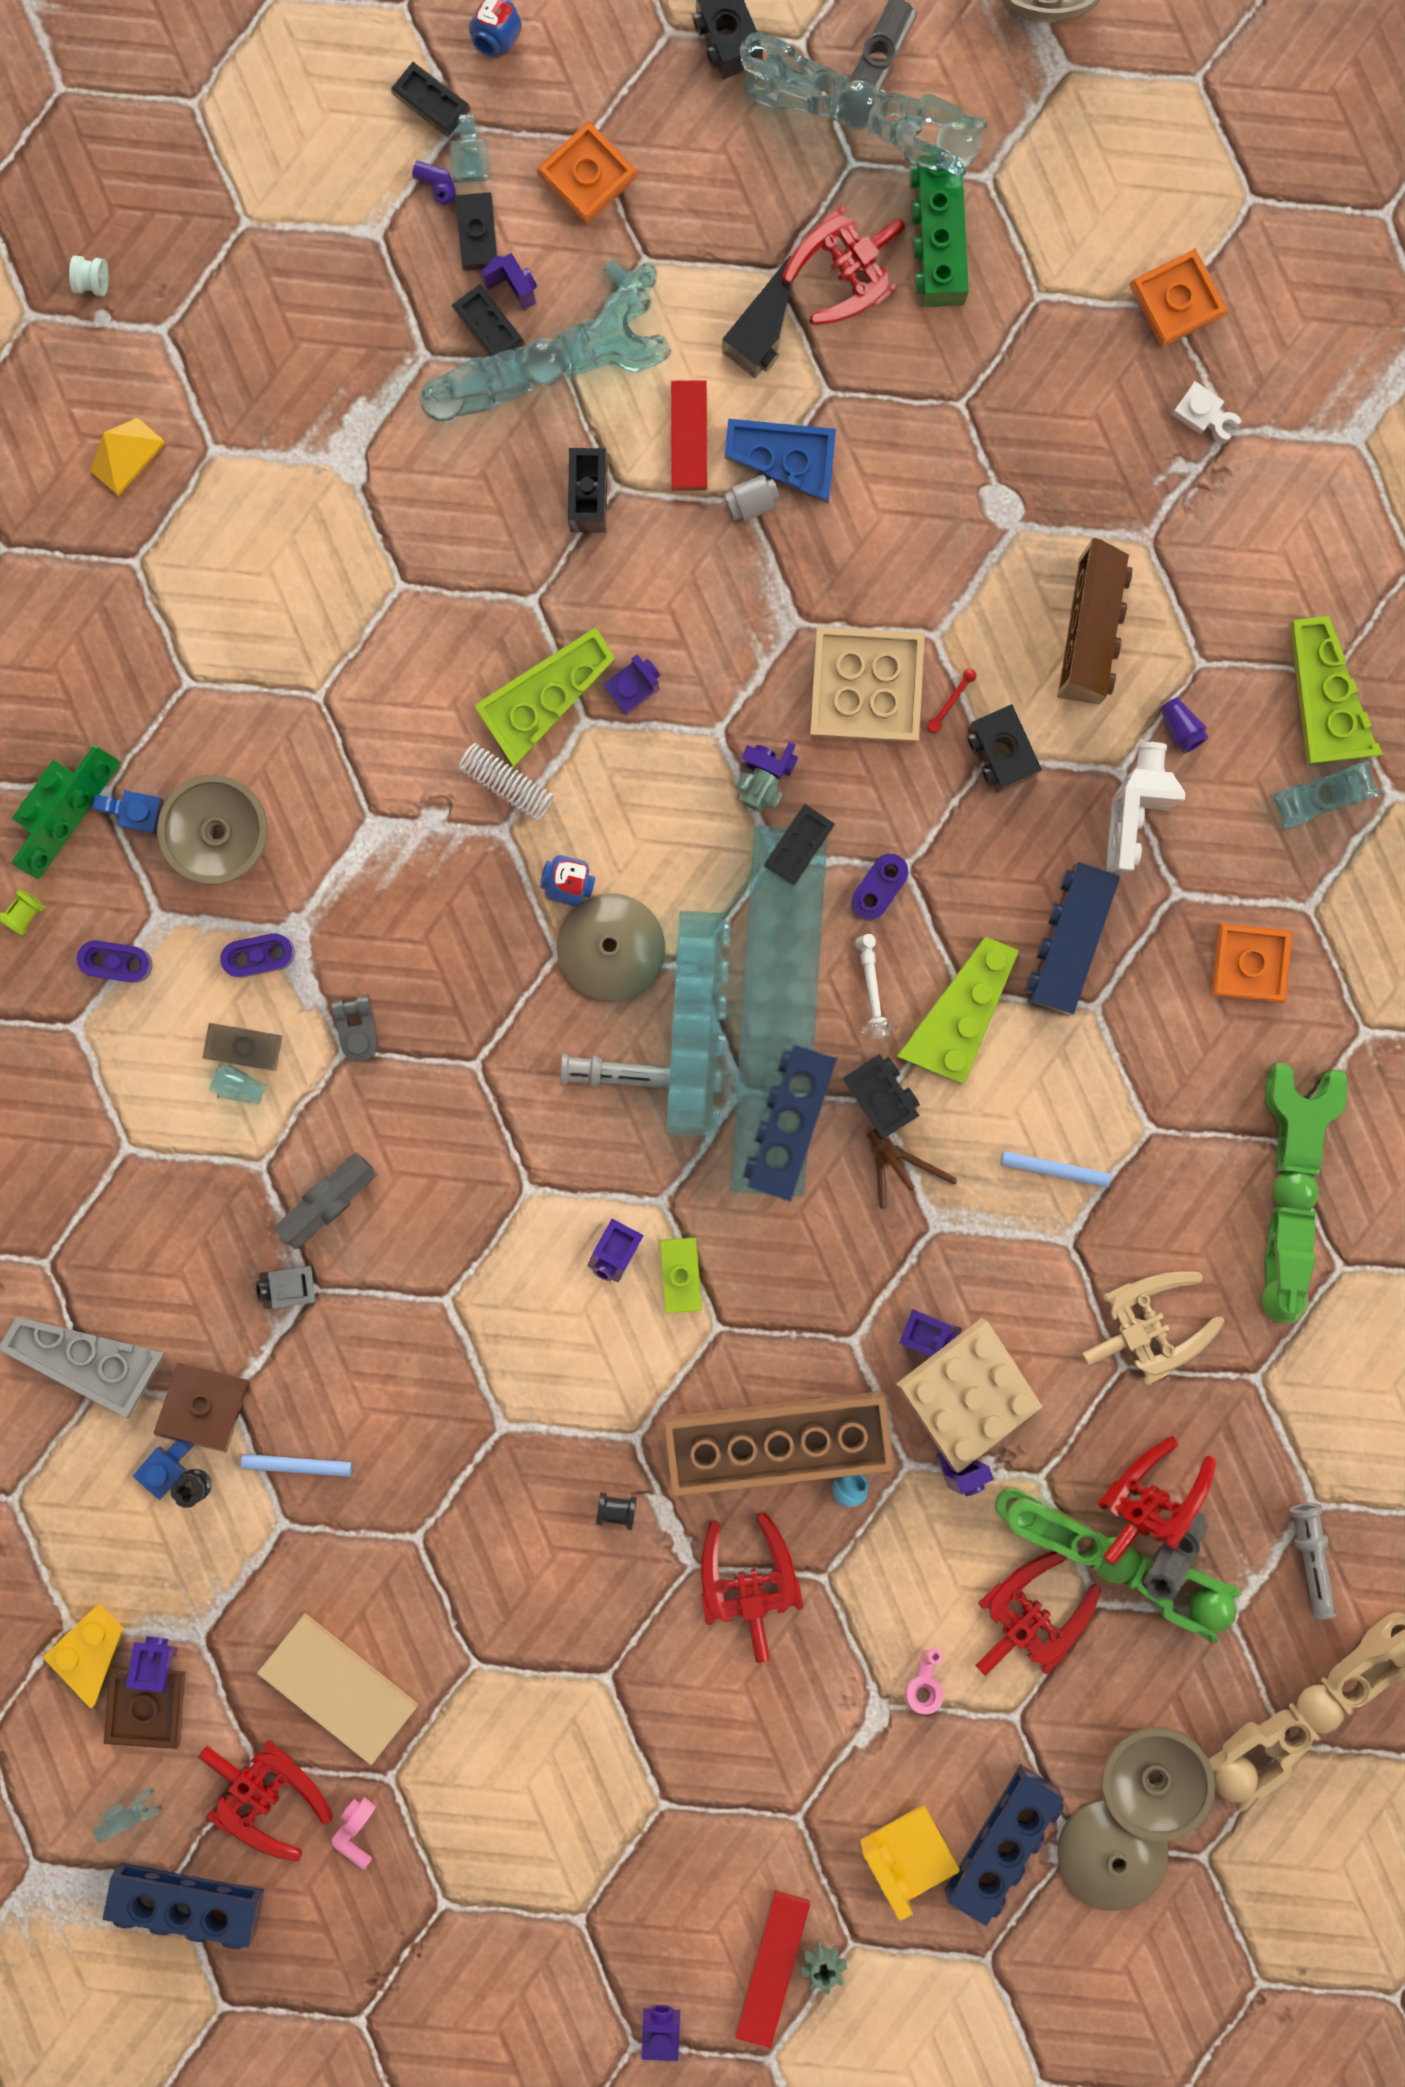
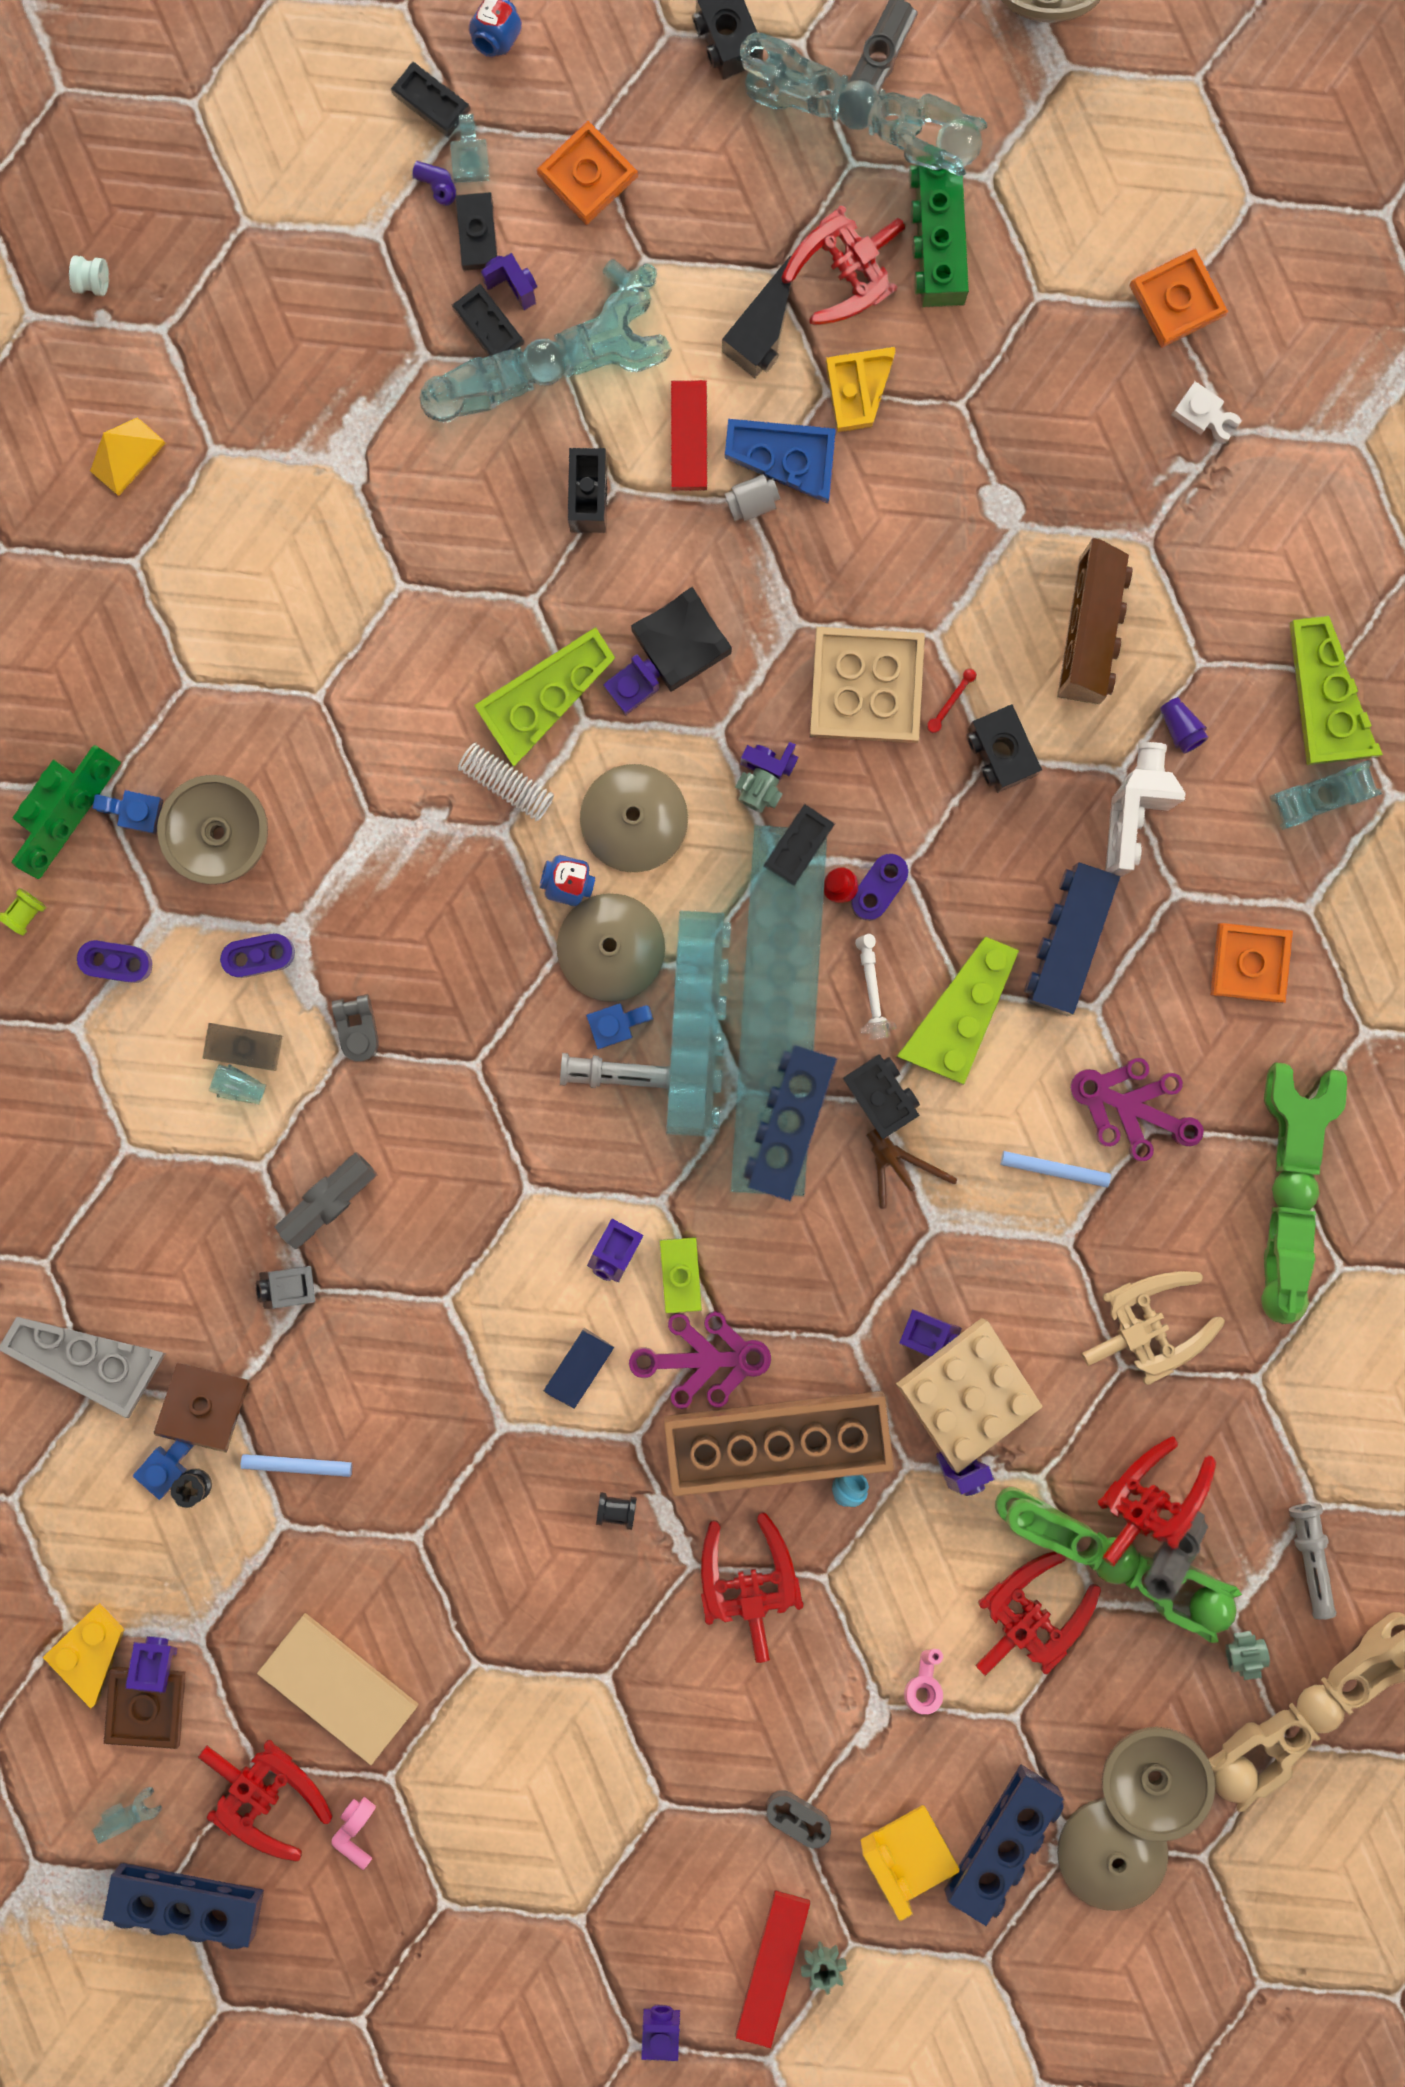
(578, 1368): none -> dark blue slope
(613, 1024): none -> blue plate
(637, 843): none -> dark tan dish
(681, 639): none -> black brick
(706, 1360): none -> magenta plant
(793, 1826): none -> dark grey beam
(840, 885): none -> red plate
(858, 386): none -> yellow wing
(1130, 1106): none -> magenta plant
(1247, 1655): none -> sand green gear

